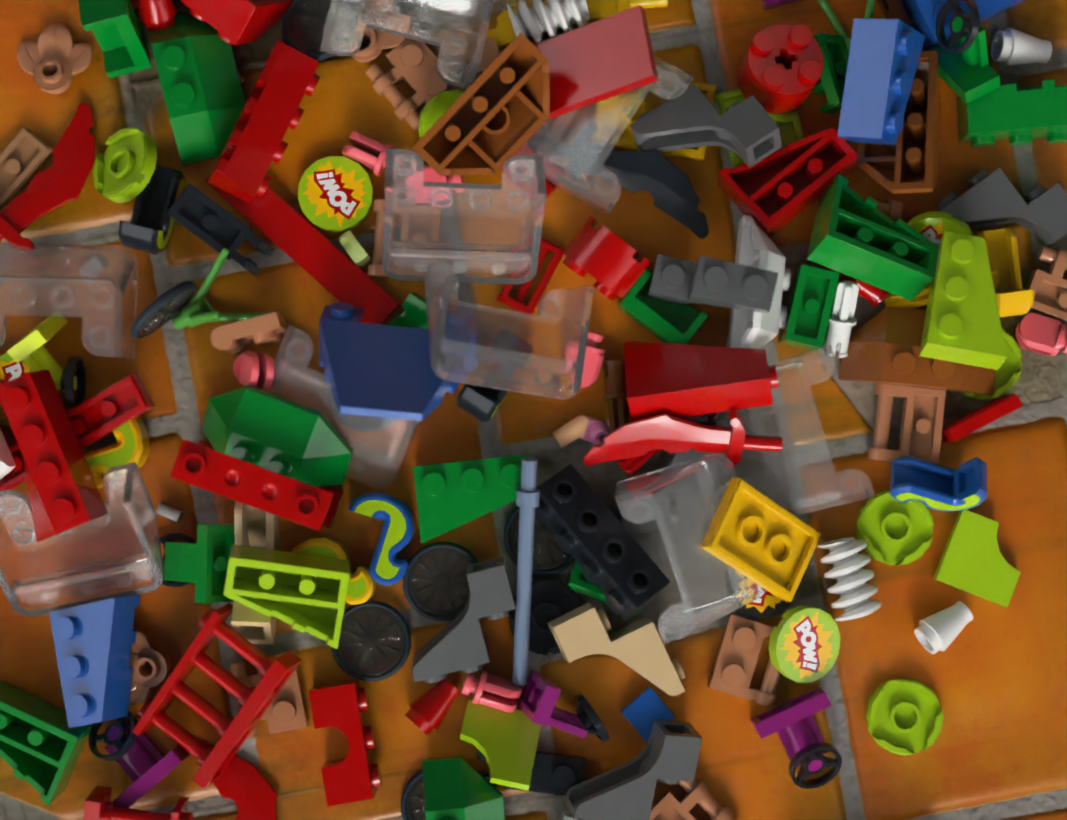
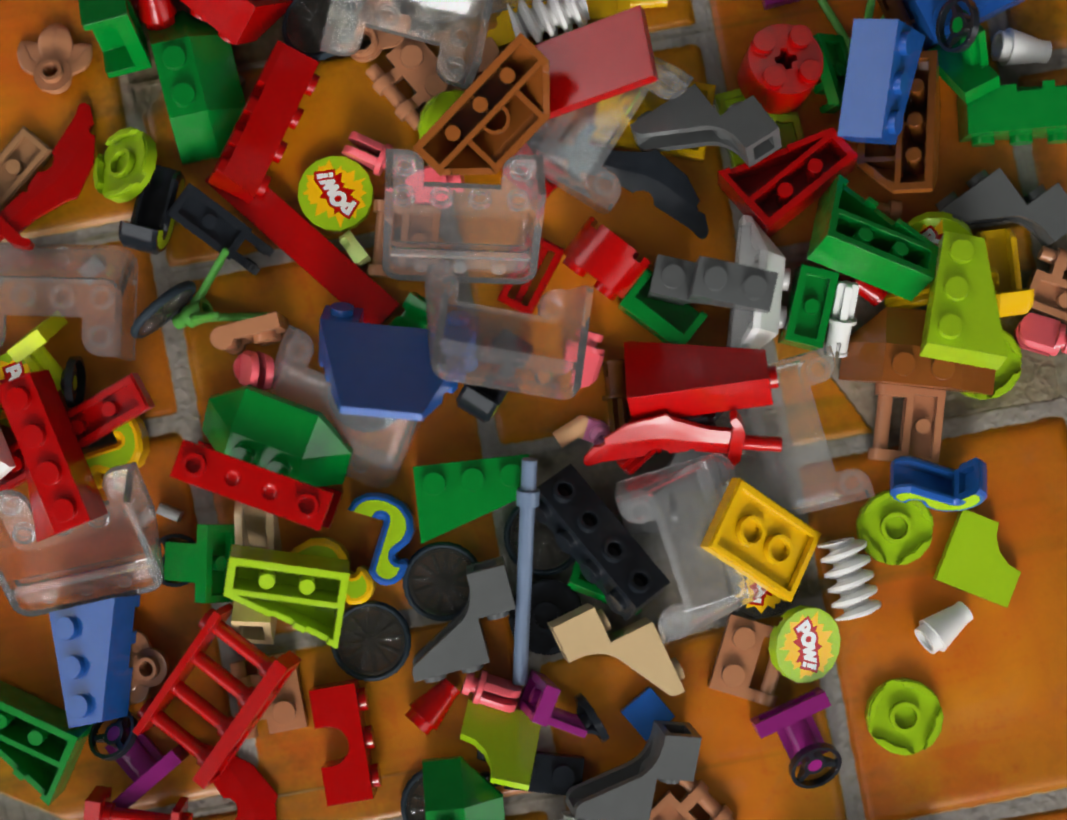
(981, 417): red tile -> none

